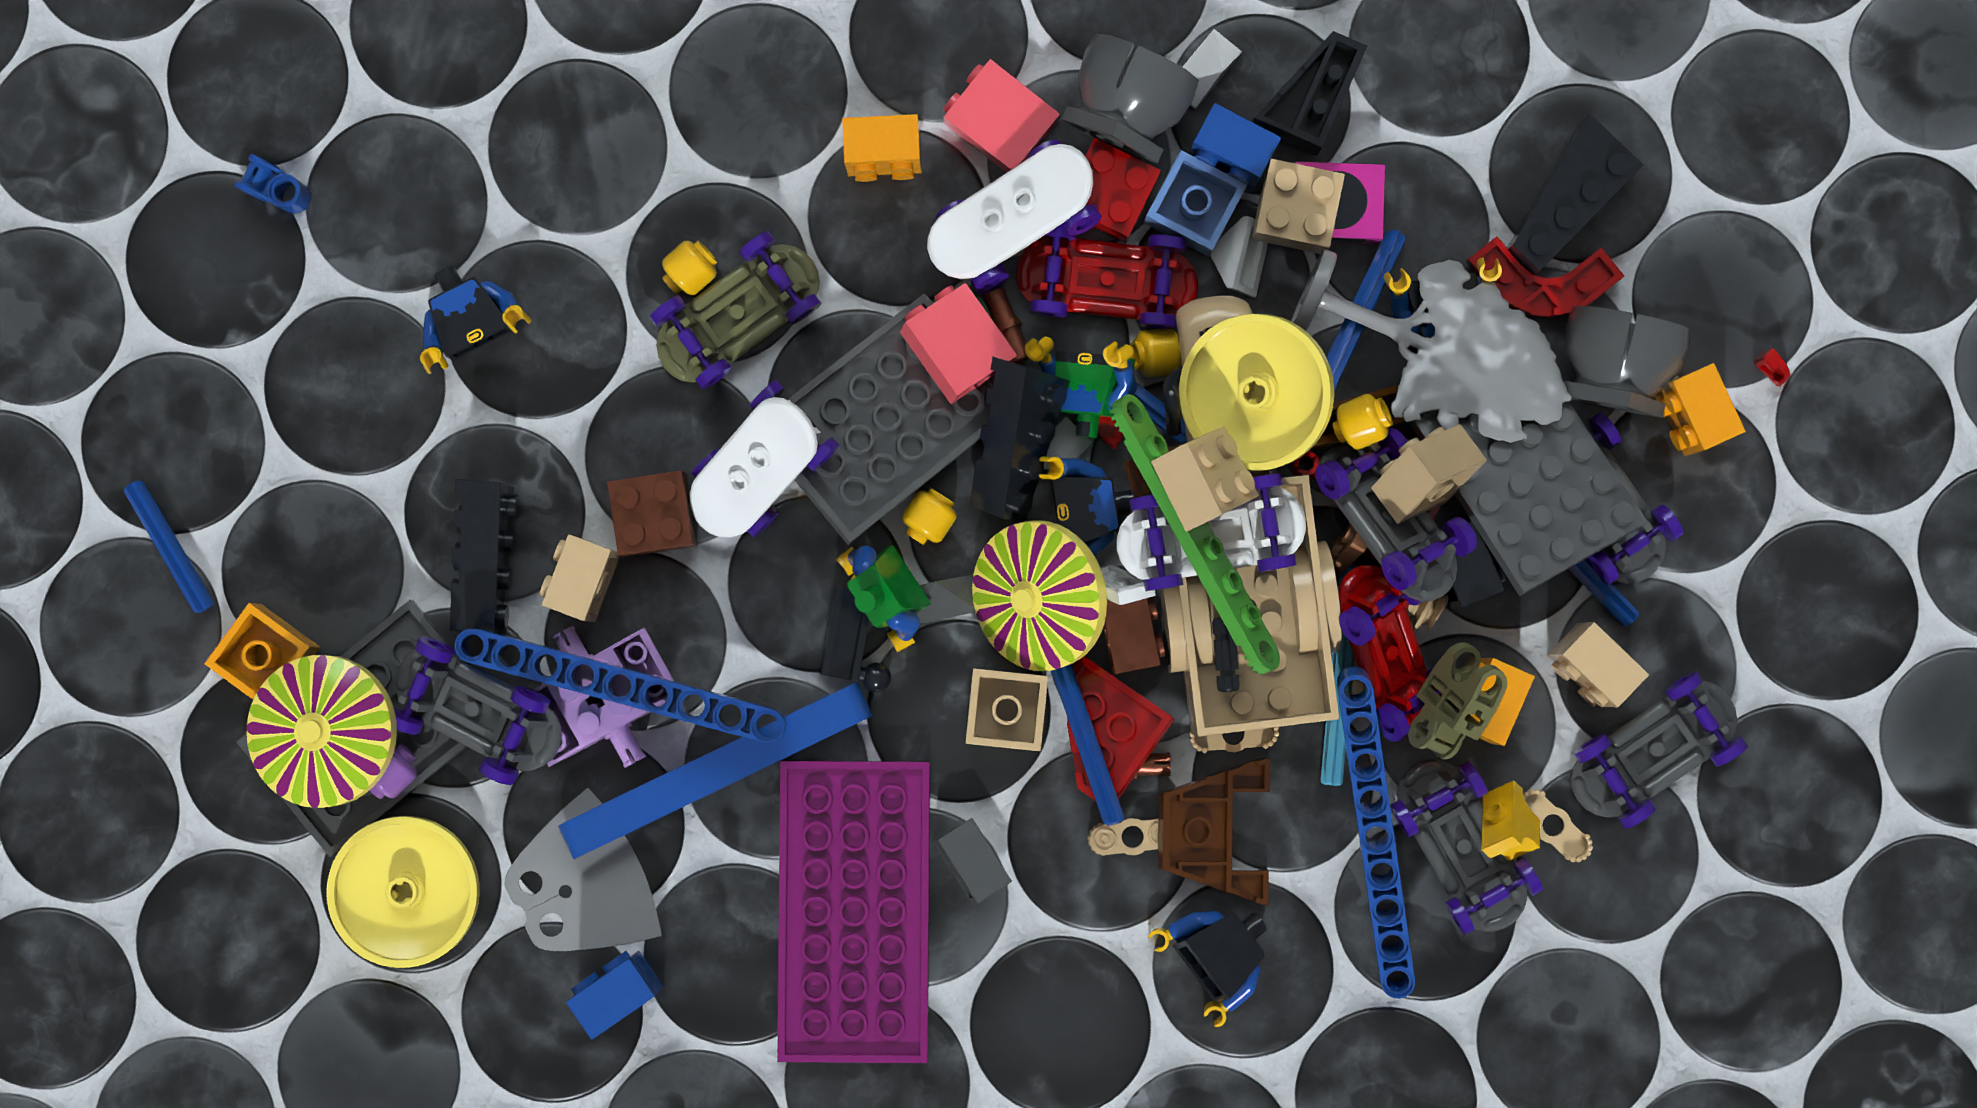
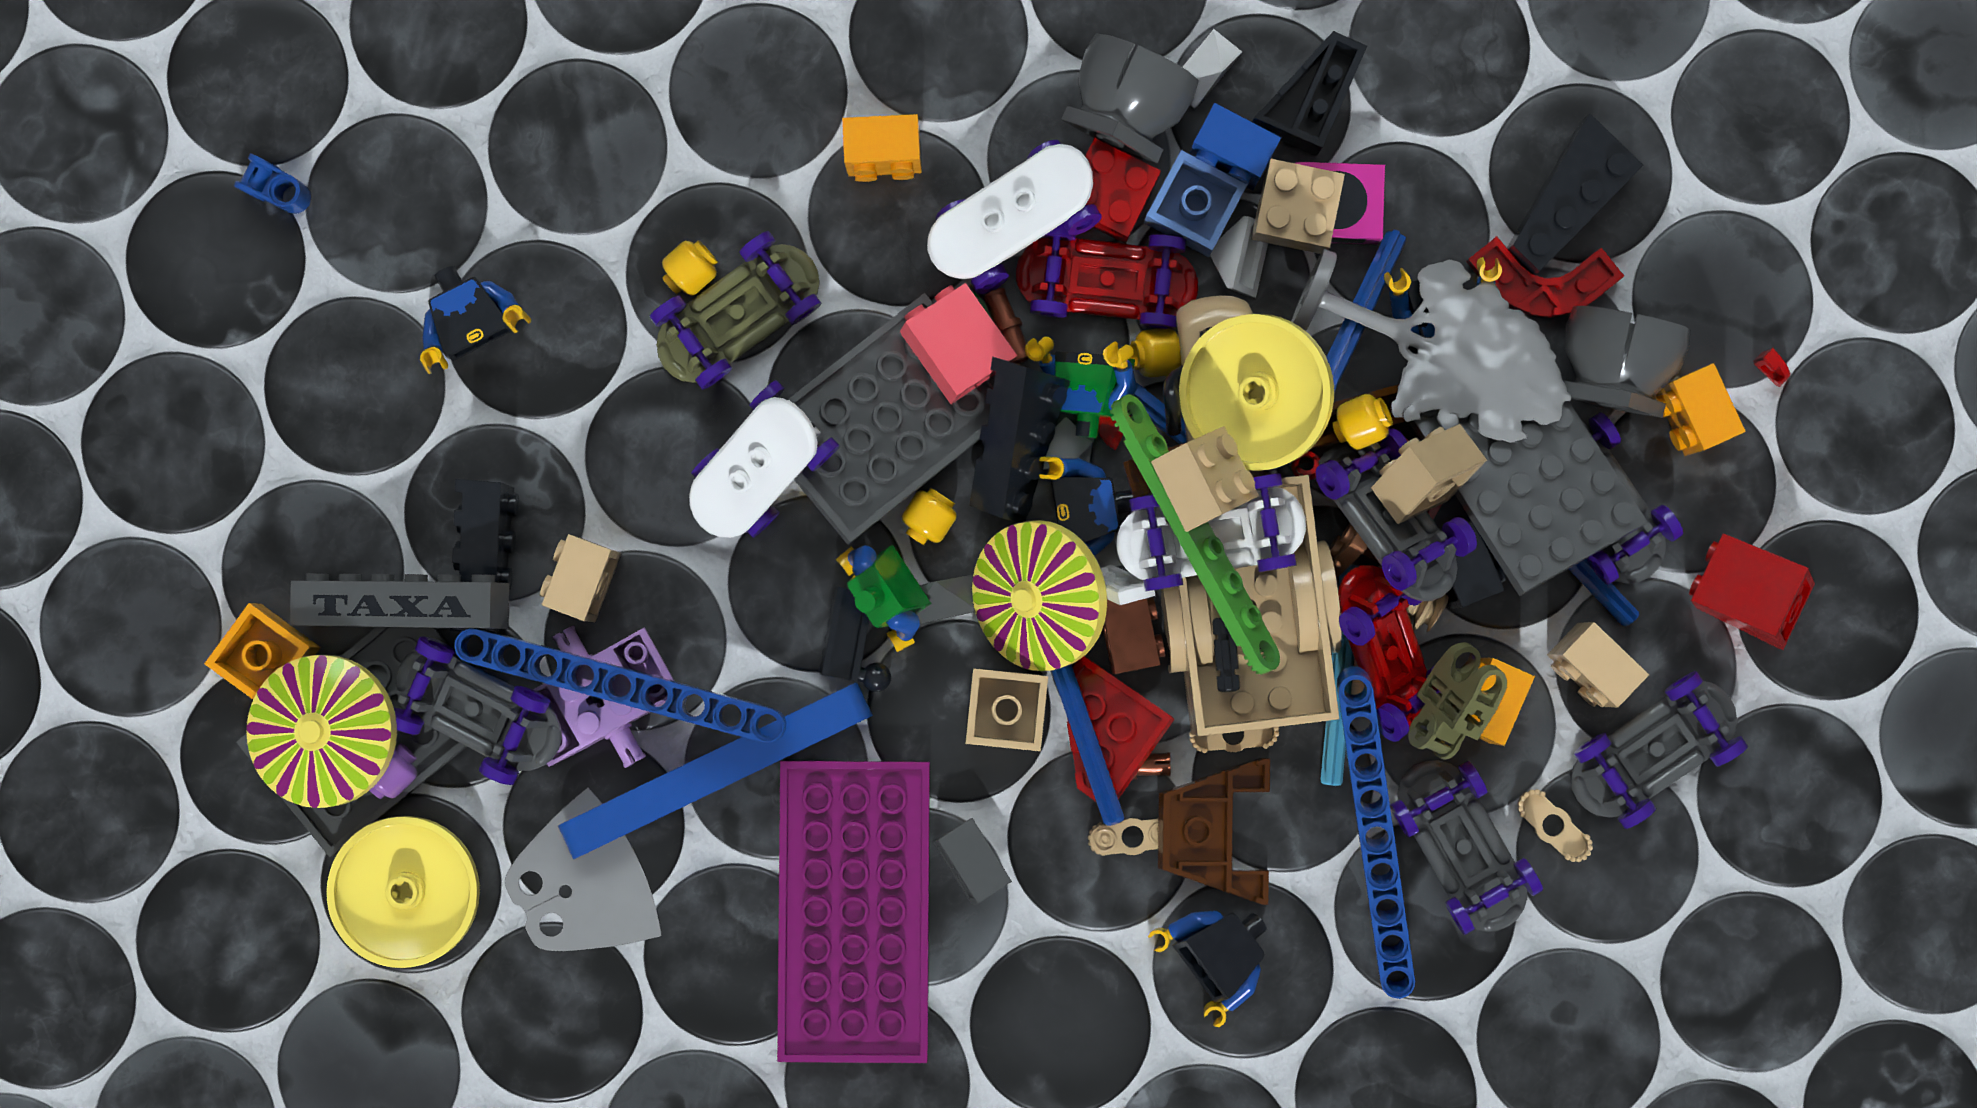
(168, 546): blue axle -> none
(400, 603): none -> dark grey brick
(617, 993): blue brick -> none
(652, 513): copper brick -> none
(1000, 116): coral brick -> none
(1508, 823): yellow brick -> none
(1752, 590): none -> red slope

